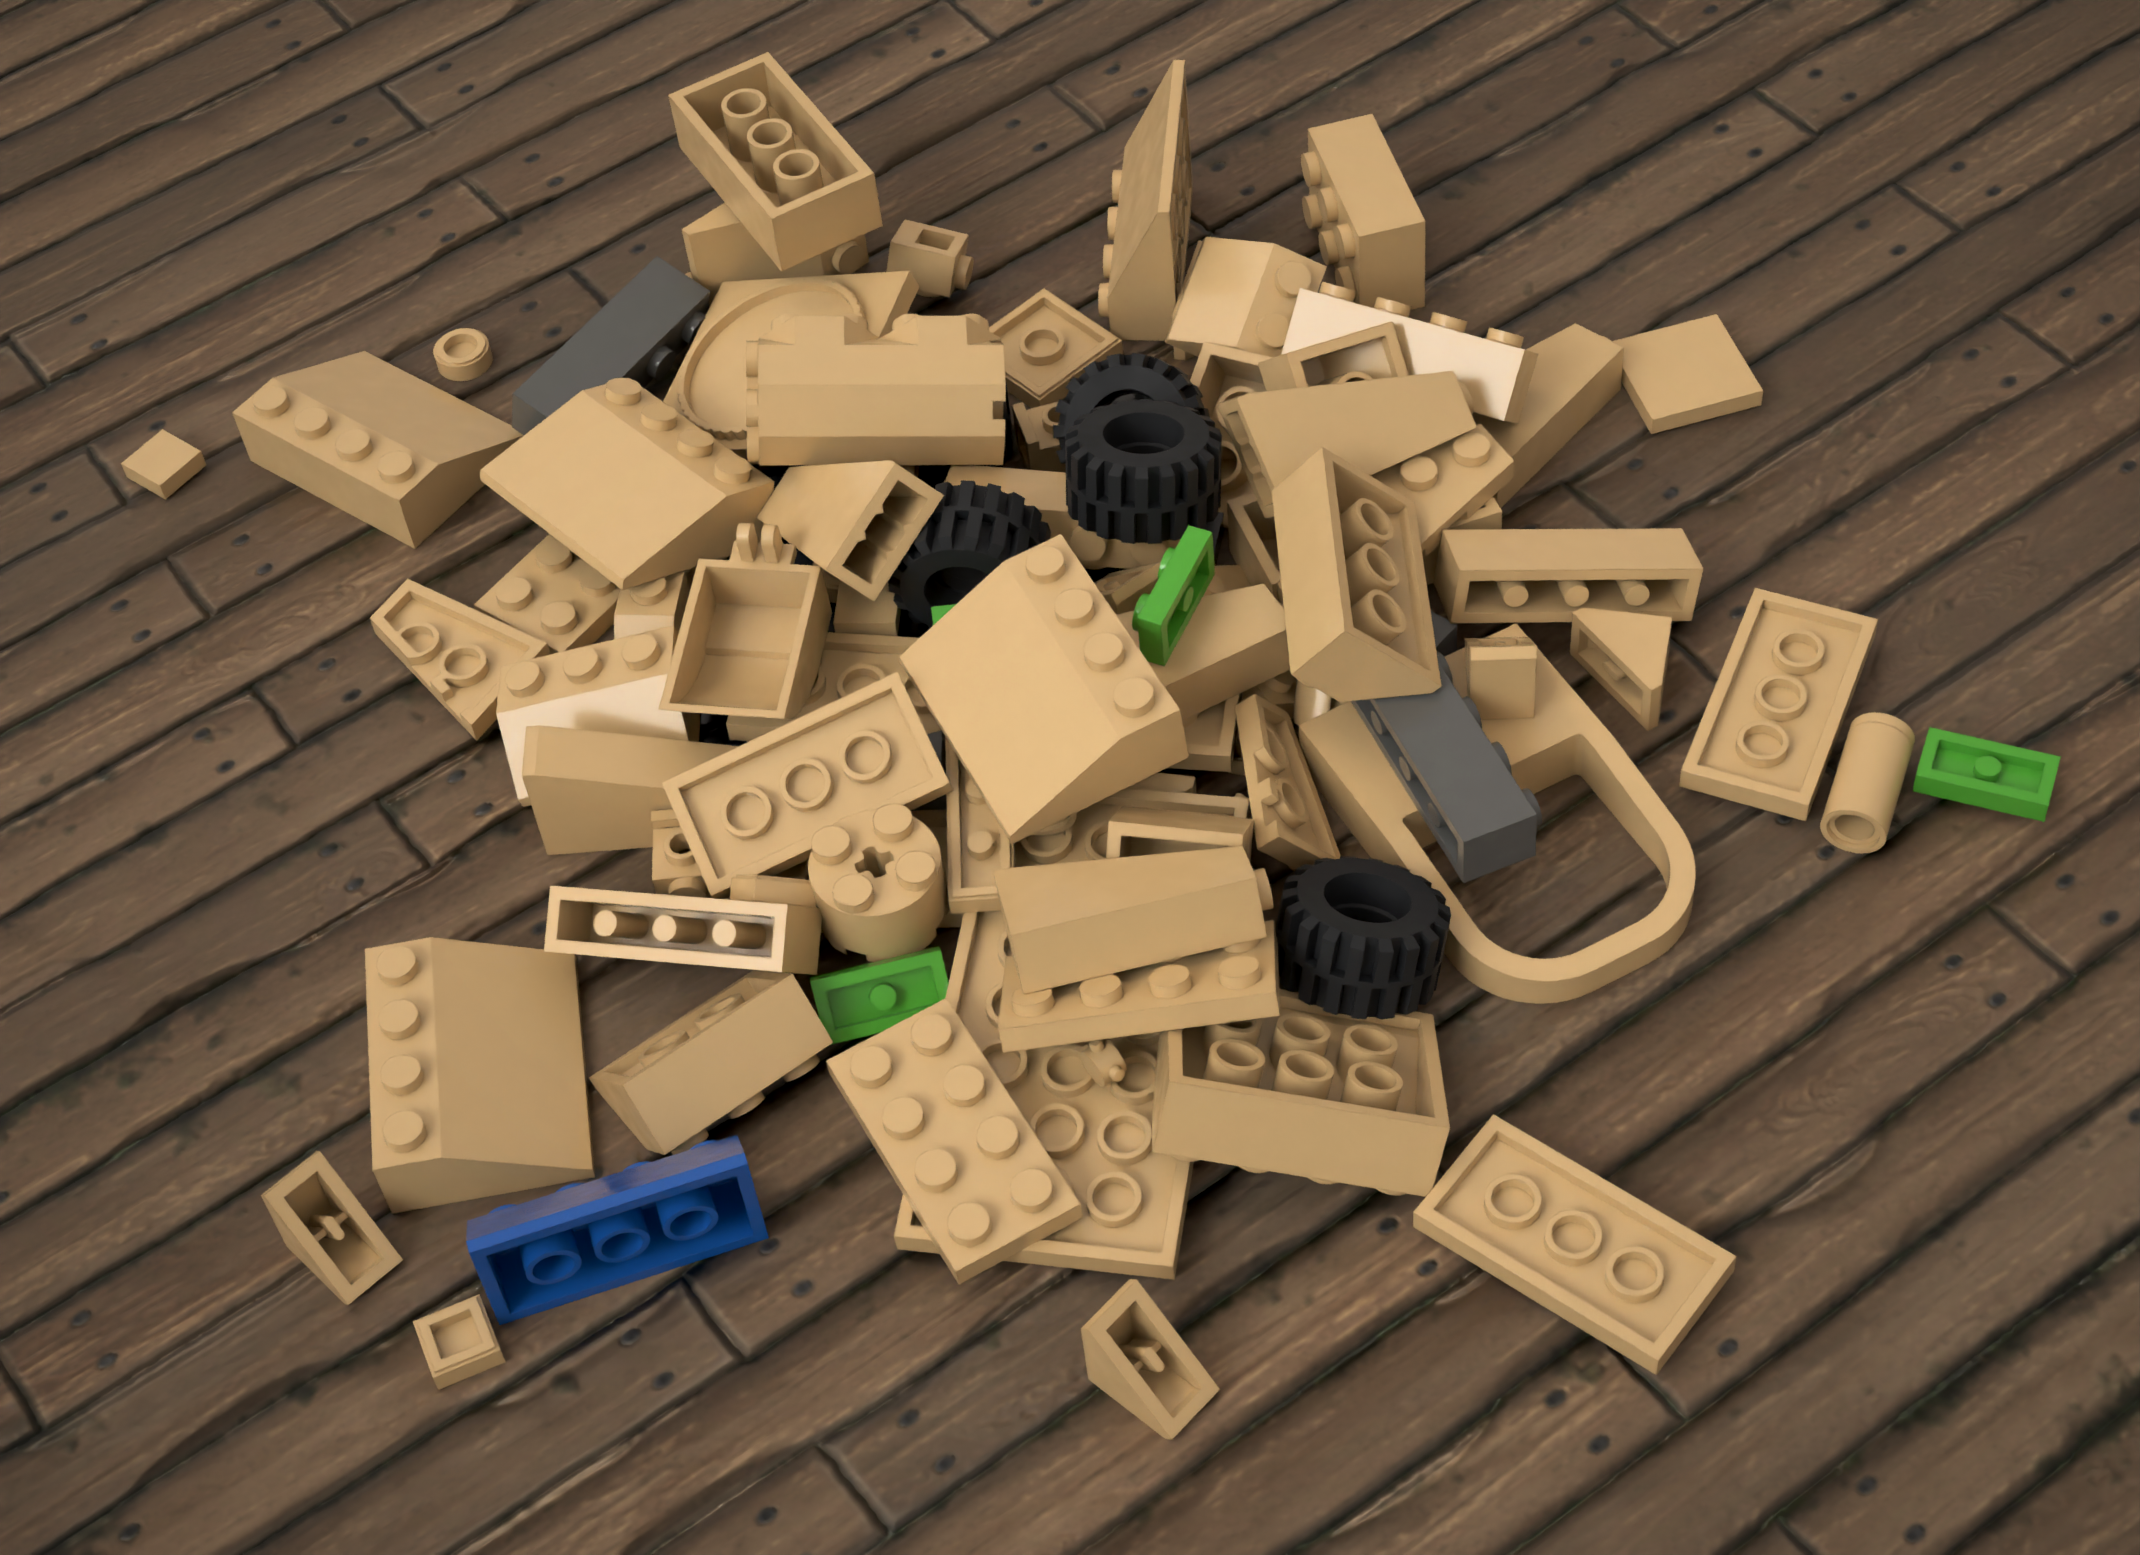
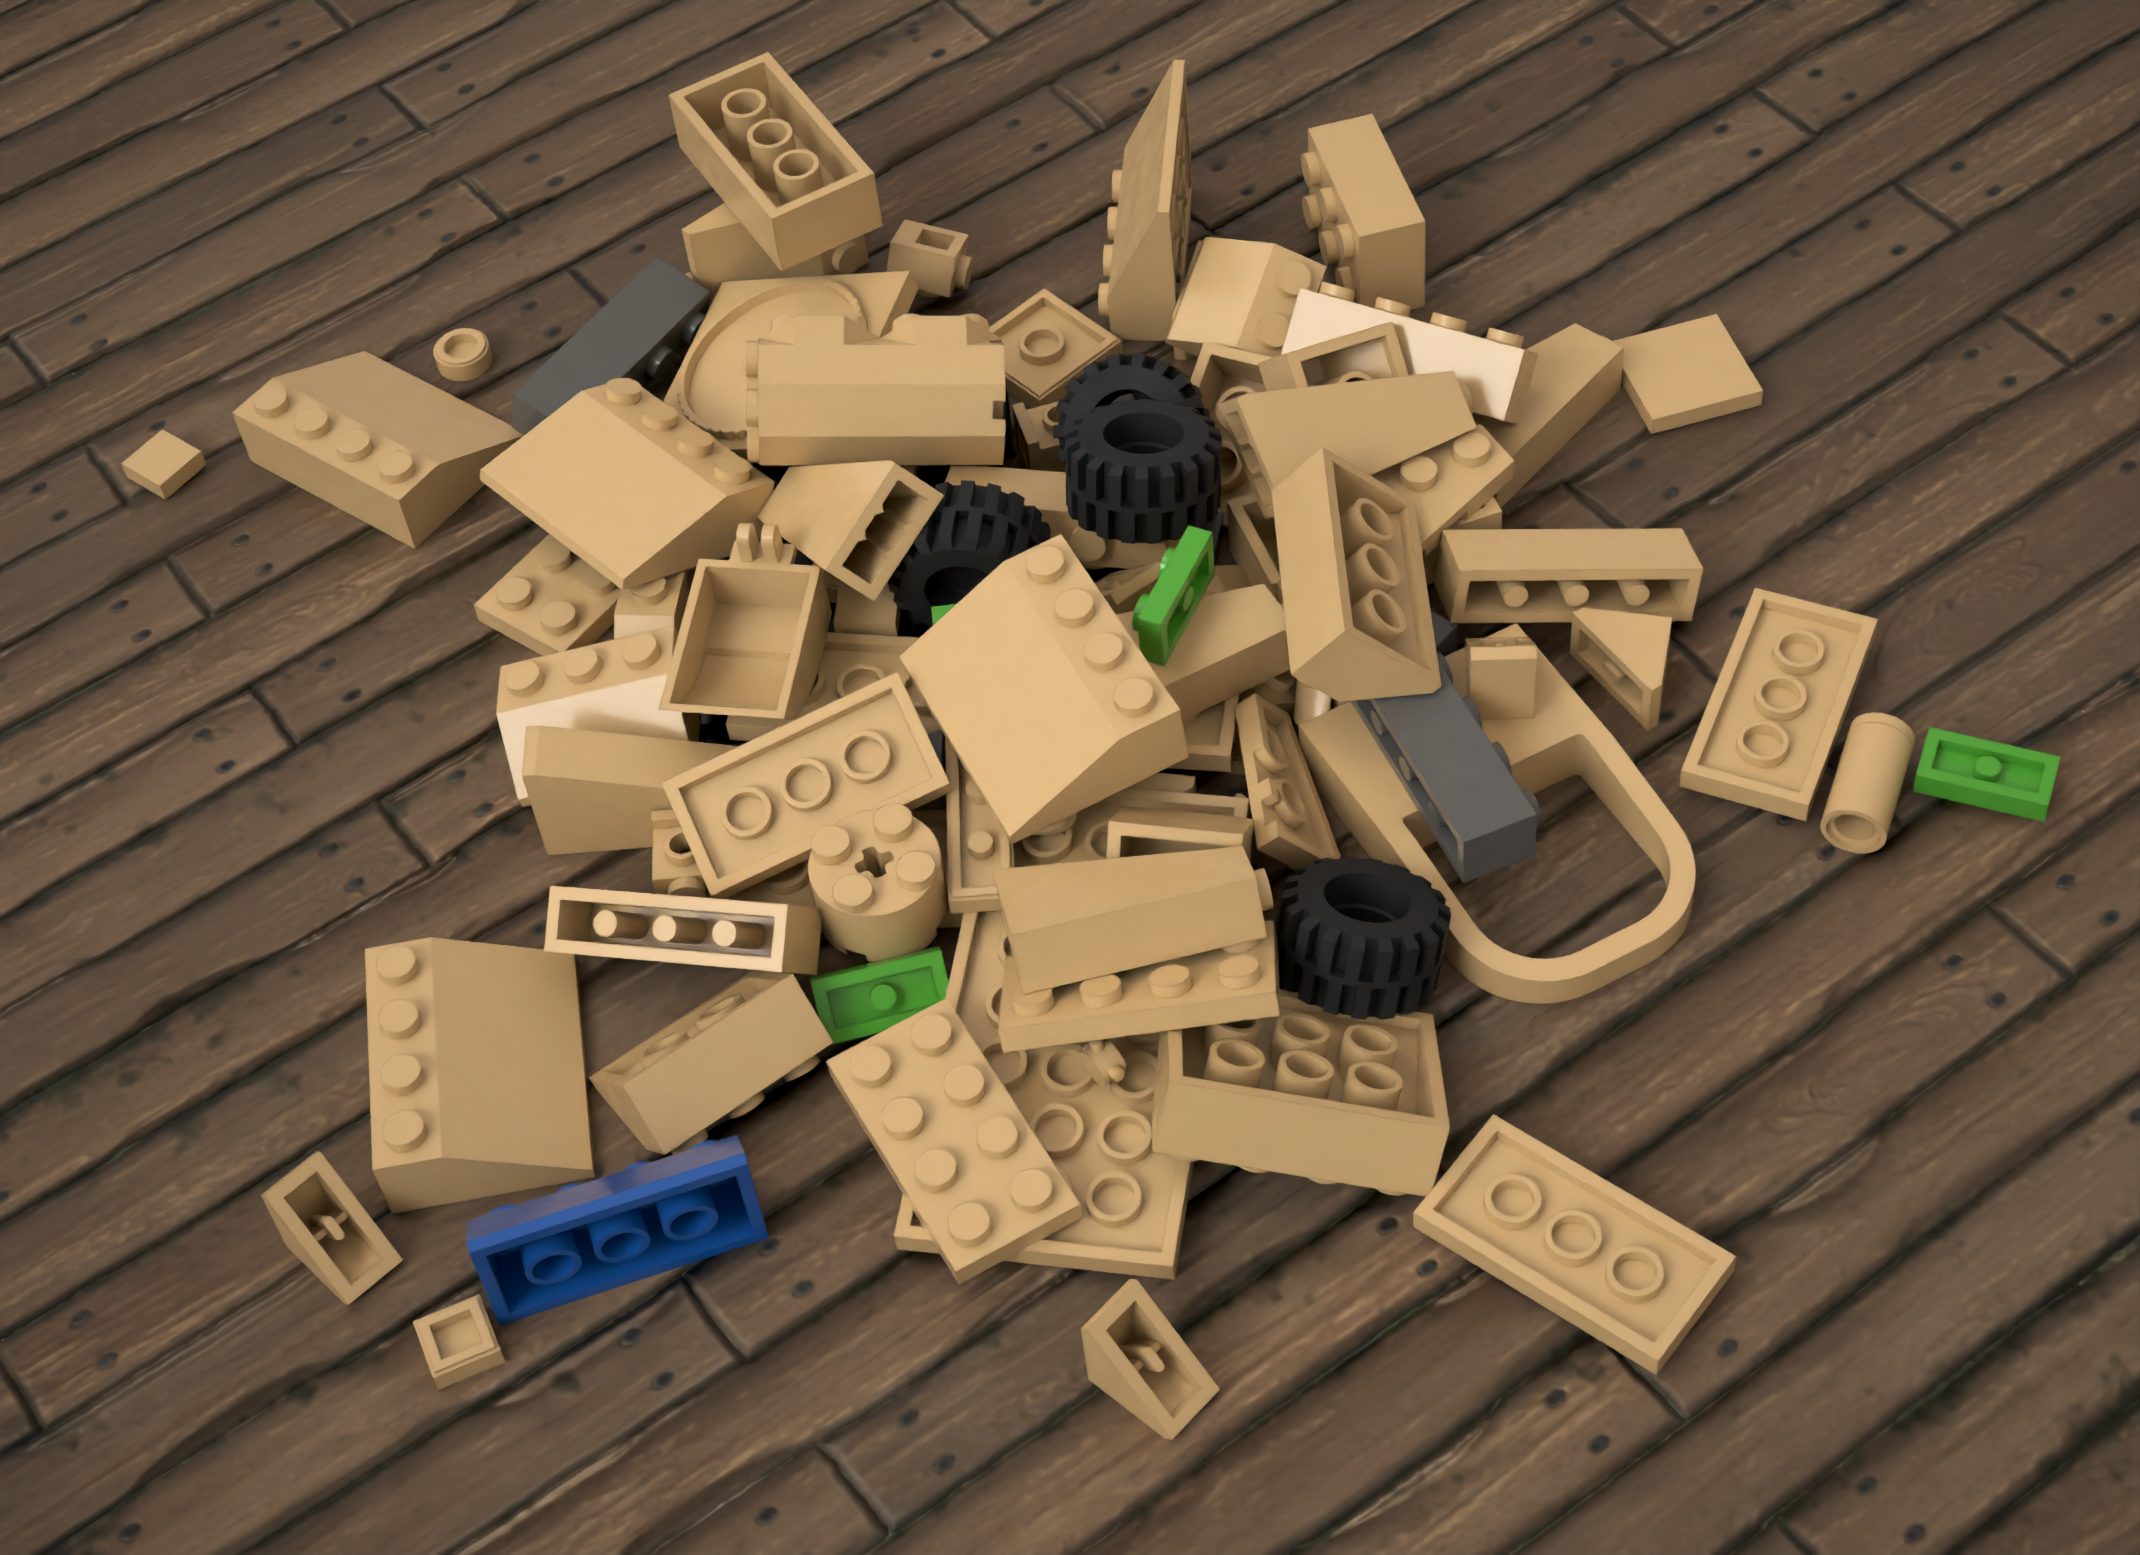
(453, 650): tan wing -> none
(772, 890): tan tile -> none

